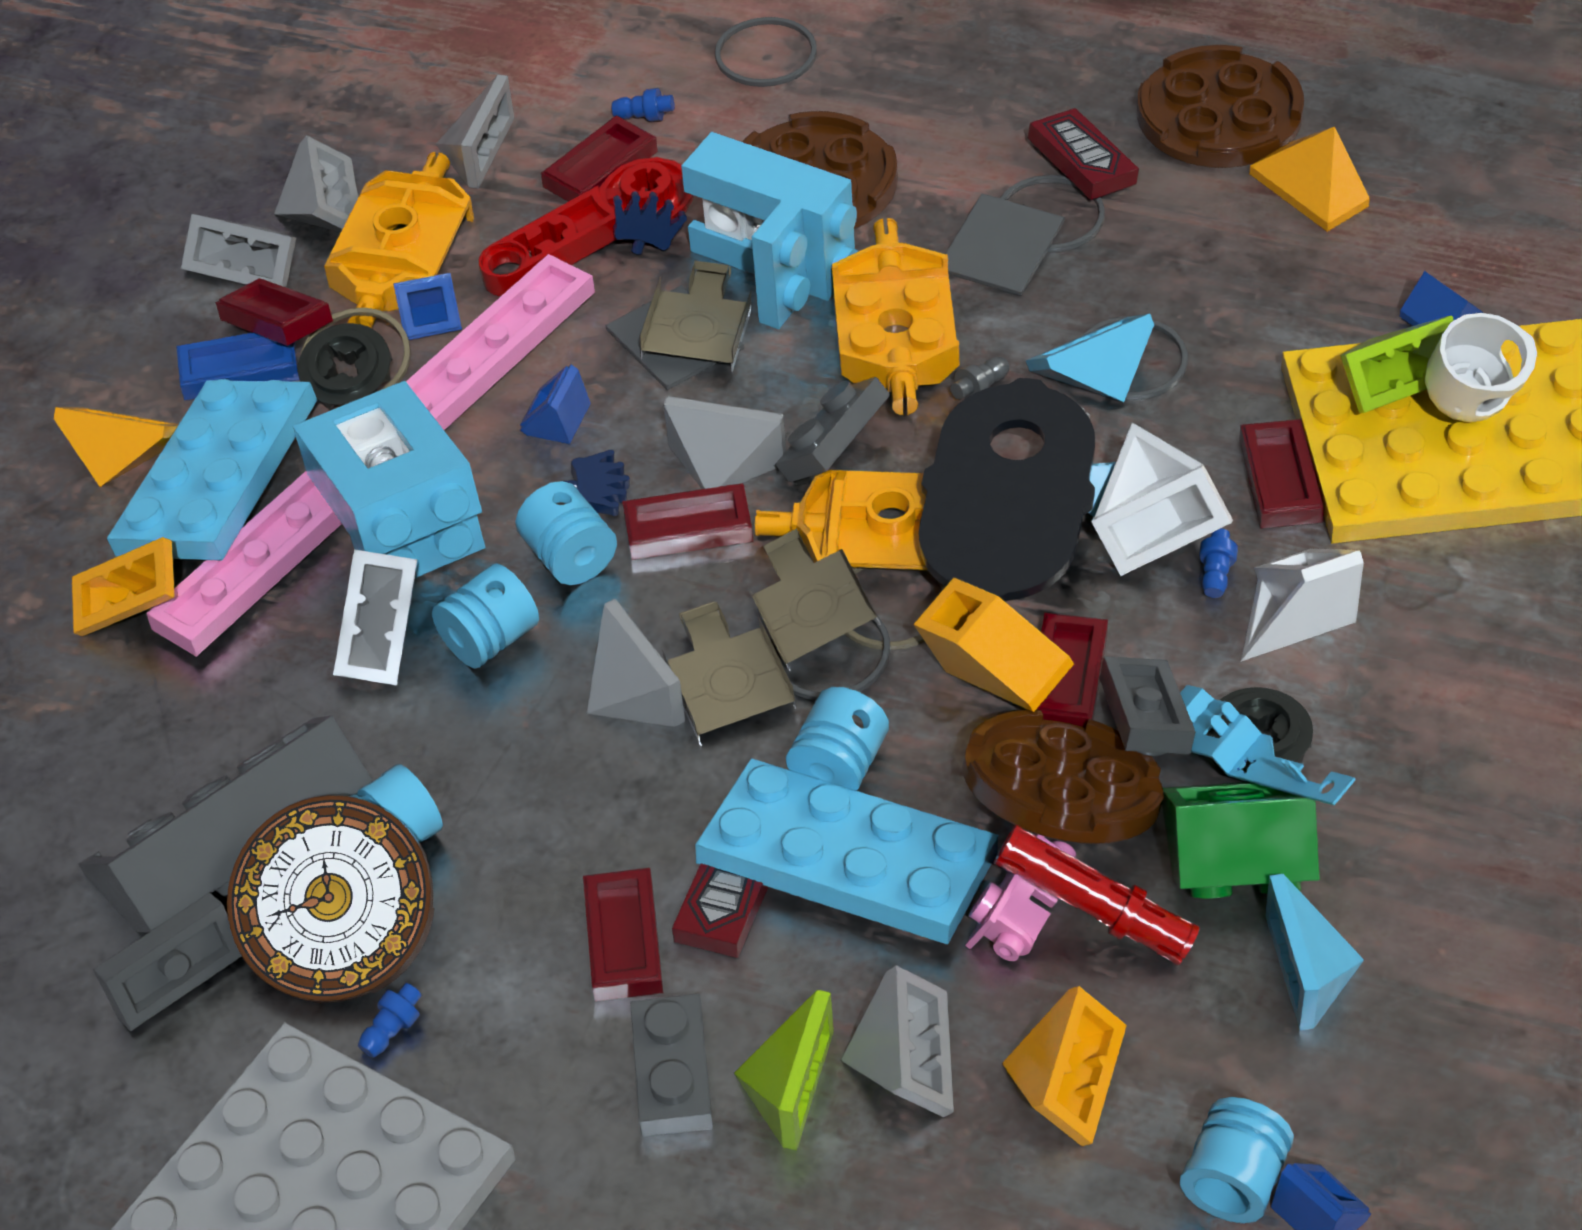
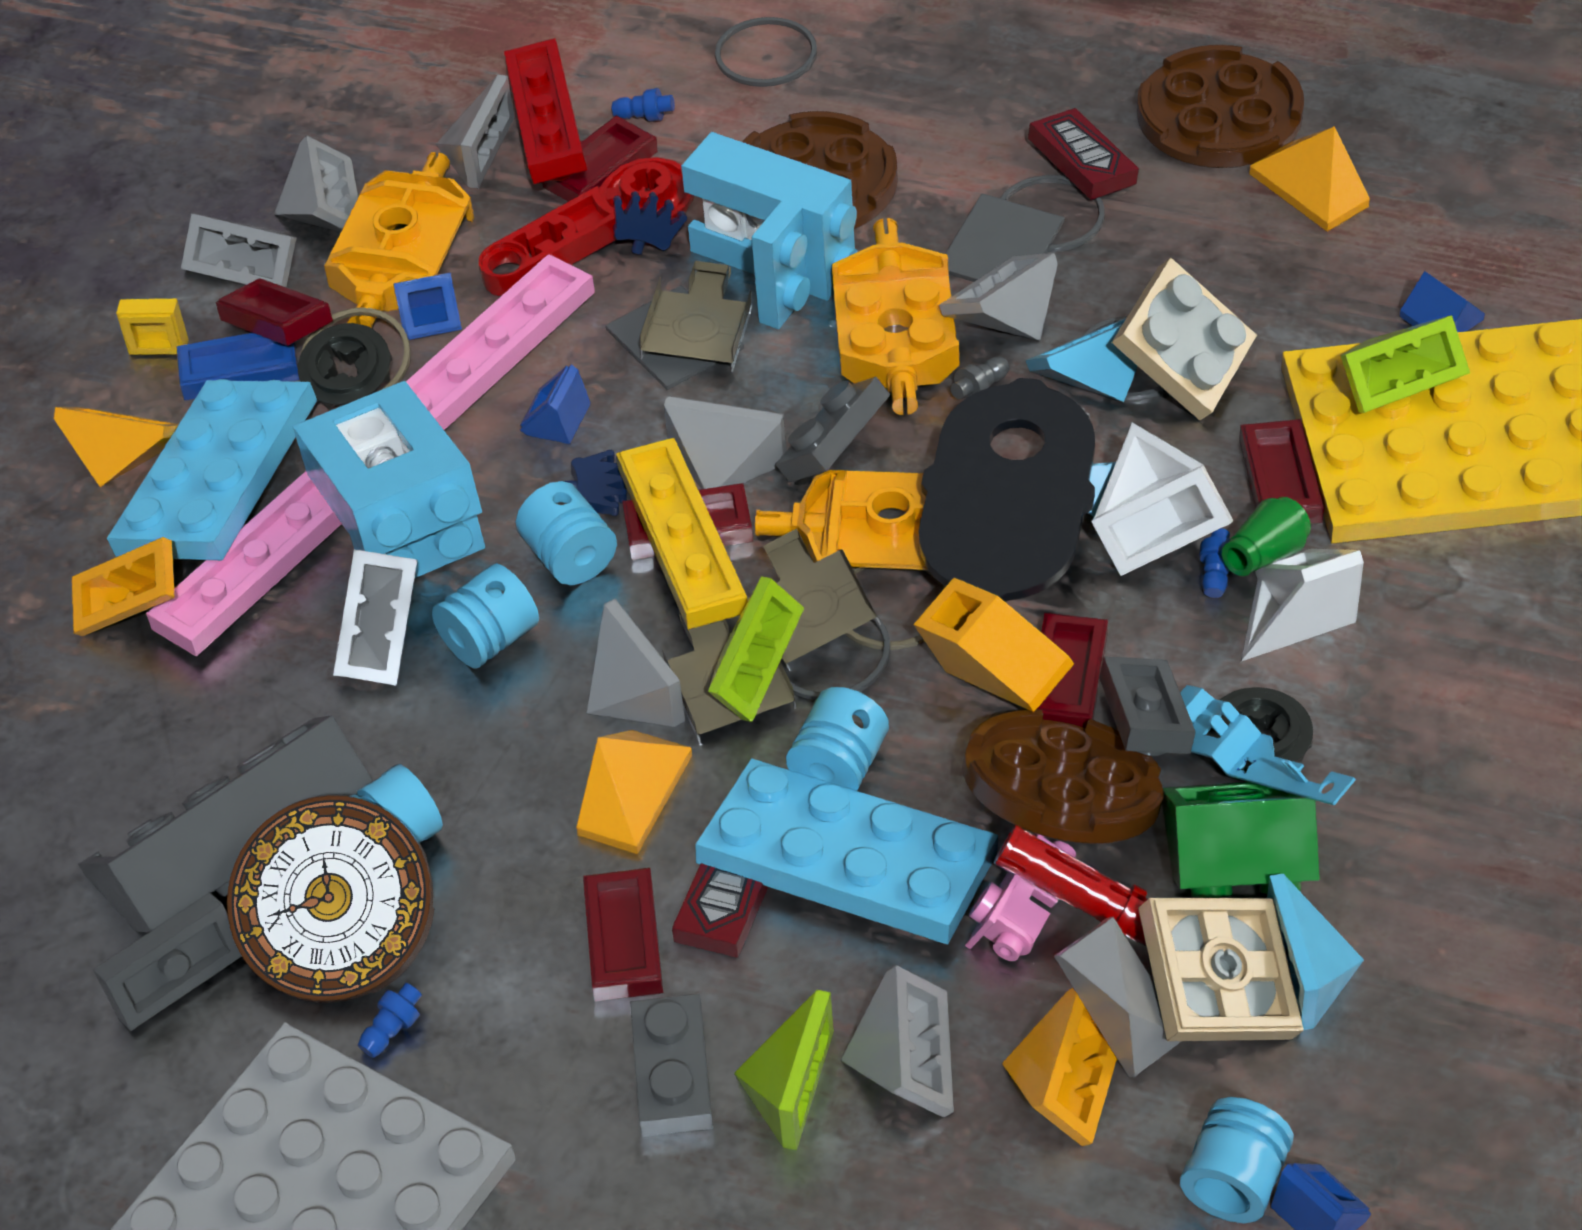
(151, 326): none -> yellow tile
(545, 112): none -> red plate
(629, 787): none -> light orange slope
(681, 533): none -> yellow tile
(755, 649): none -> lime slope
(1008, 297): none -> light grey slope
(1117, 995): none -> light grey slope
(1184, 339): none -> piece
(1220, 969): none -> tan piece
(1268, 535): none -> green cone
(1468, 371): white helmet -> none

